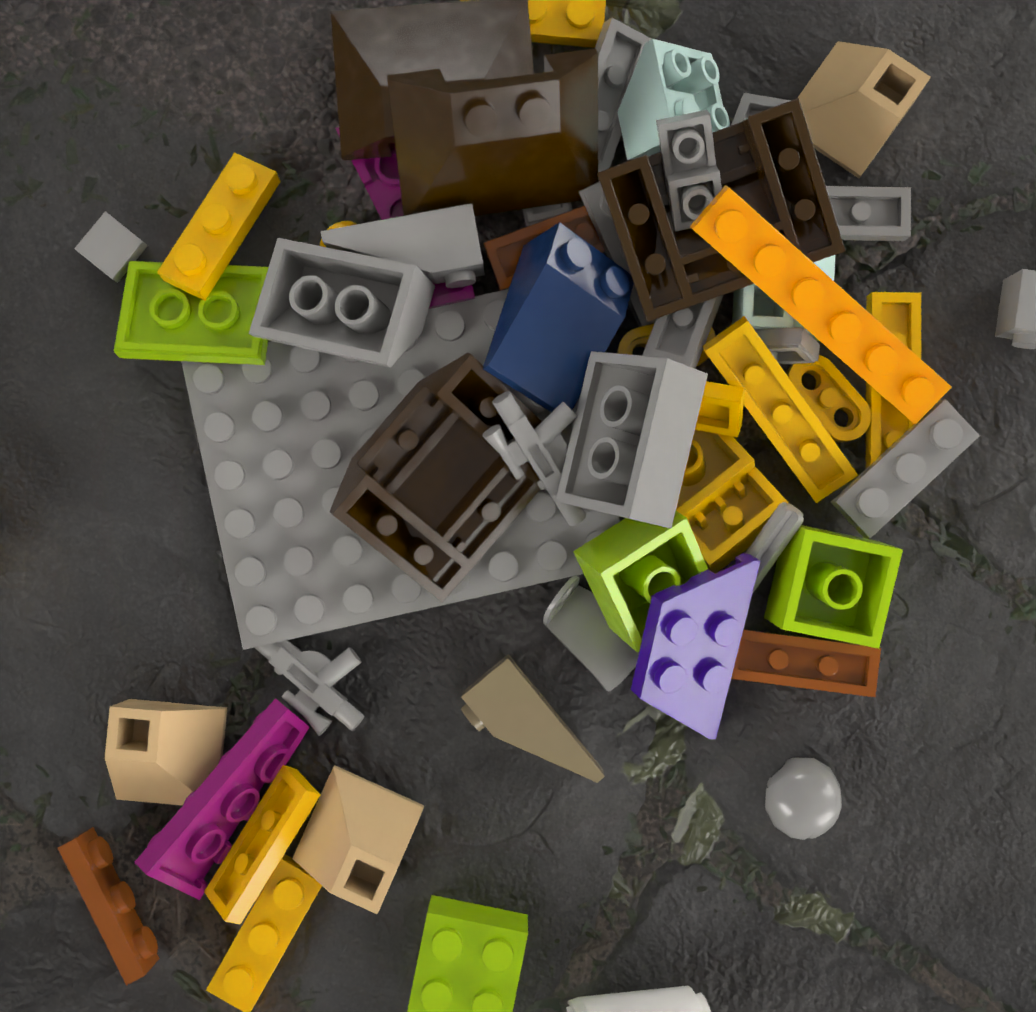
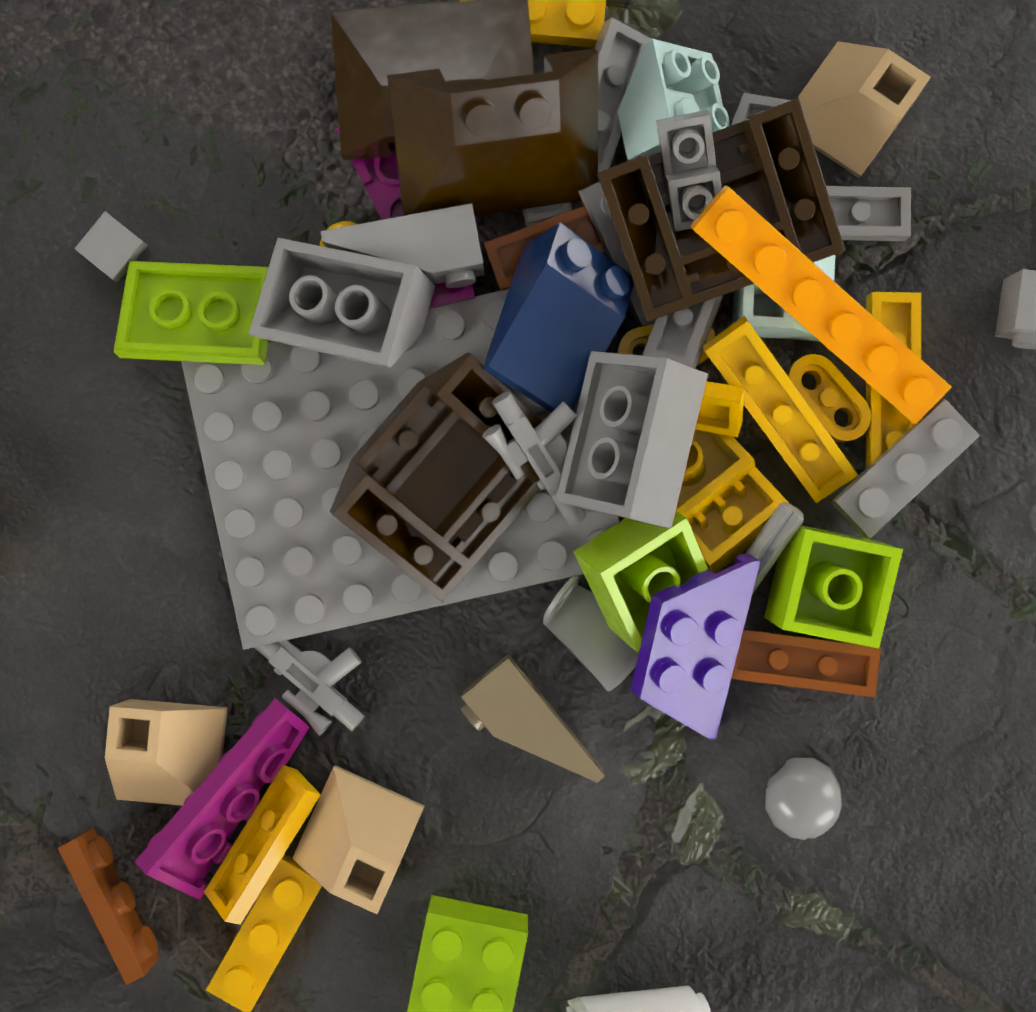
(219, 226): yellow plate -> none
(790, 345): light grey tile -> none

